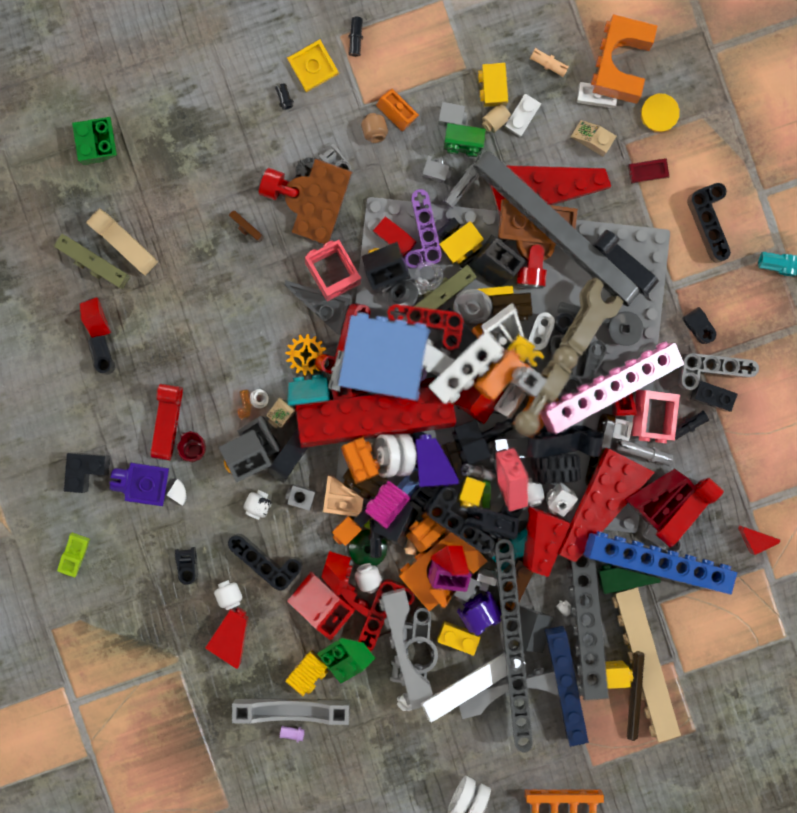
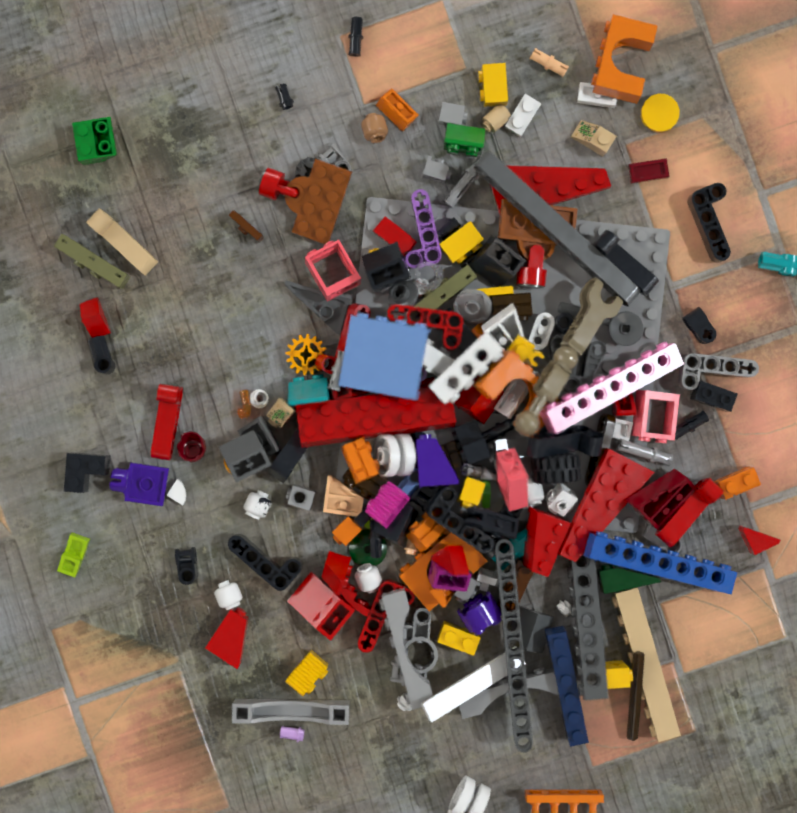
(313, 65): yellow tile -> none
(346, 658): green slope -> none
(533, 382): light grey brick -> none
(738, 482): none -> orange brick

